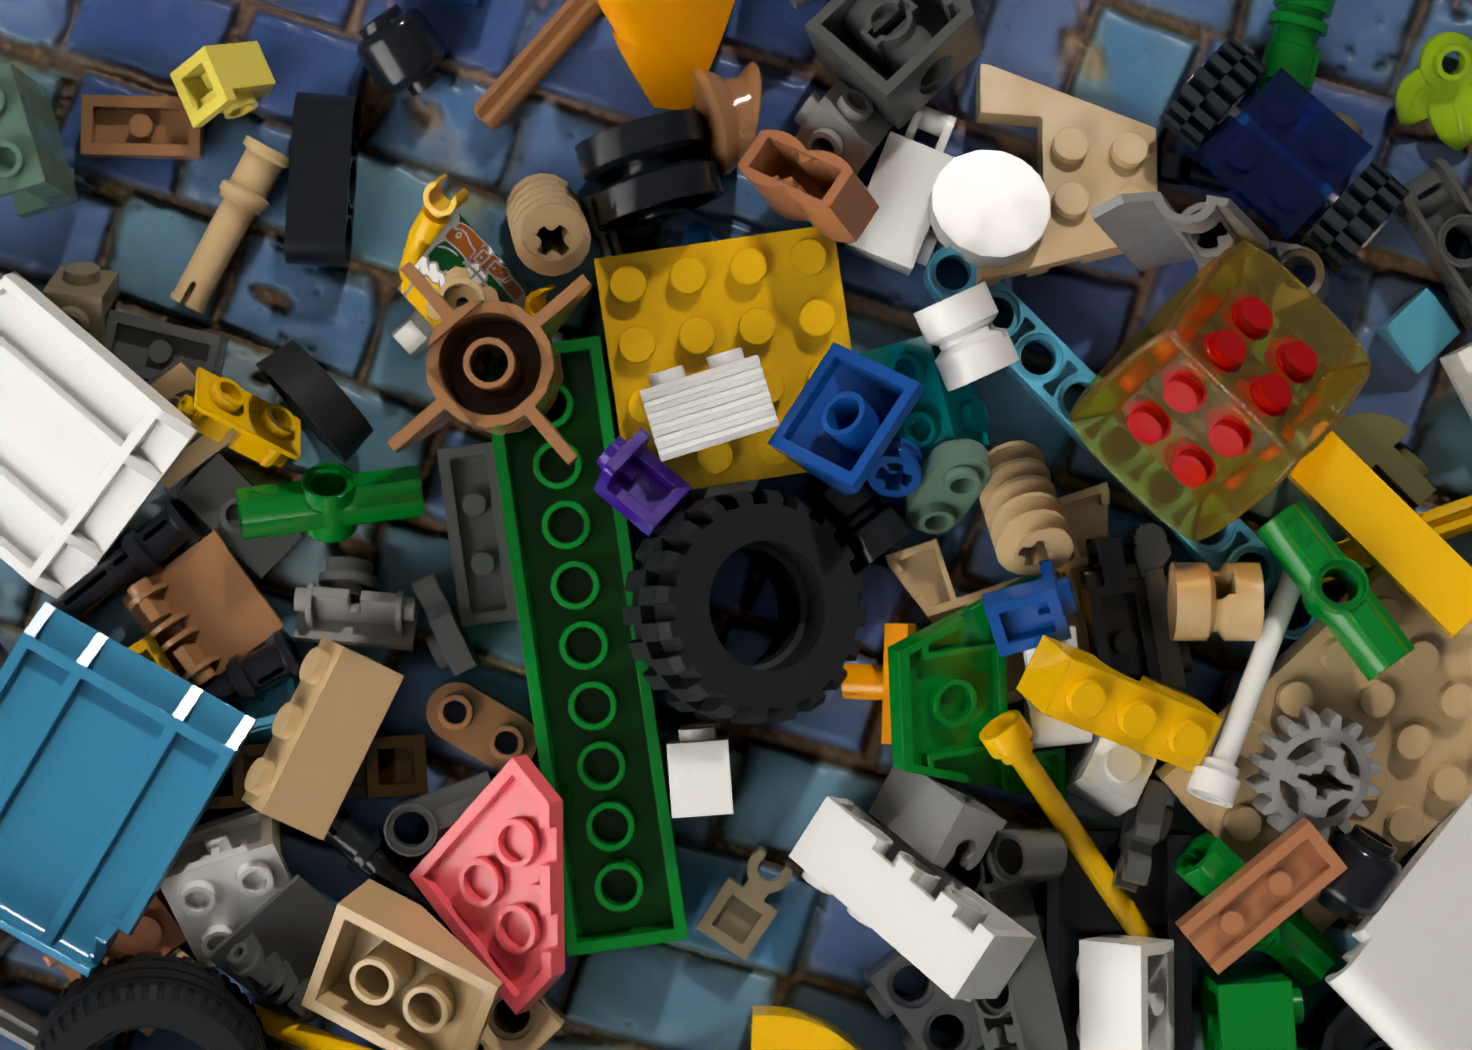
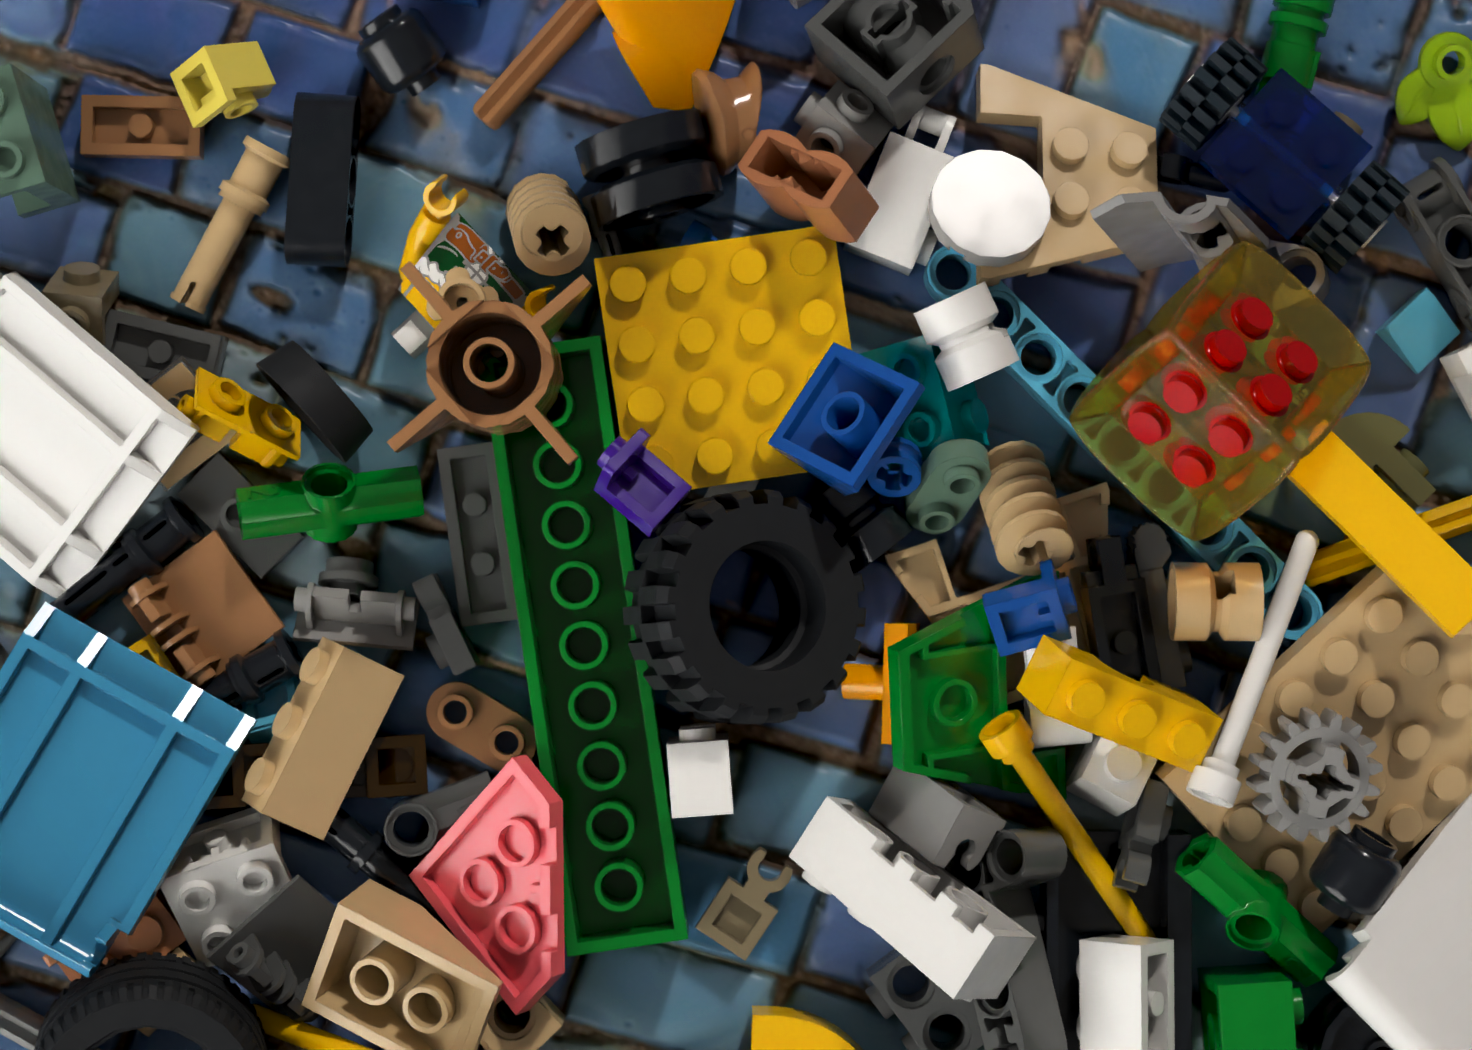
(708, 405): white brick -> none
(1261, 895): nougat hinge -> none
(1360, 623): green piece -> none

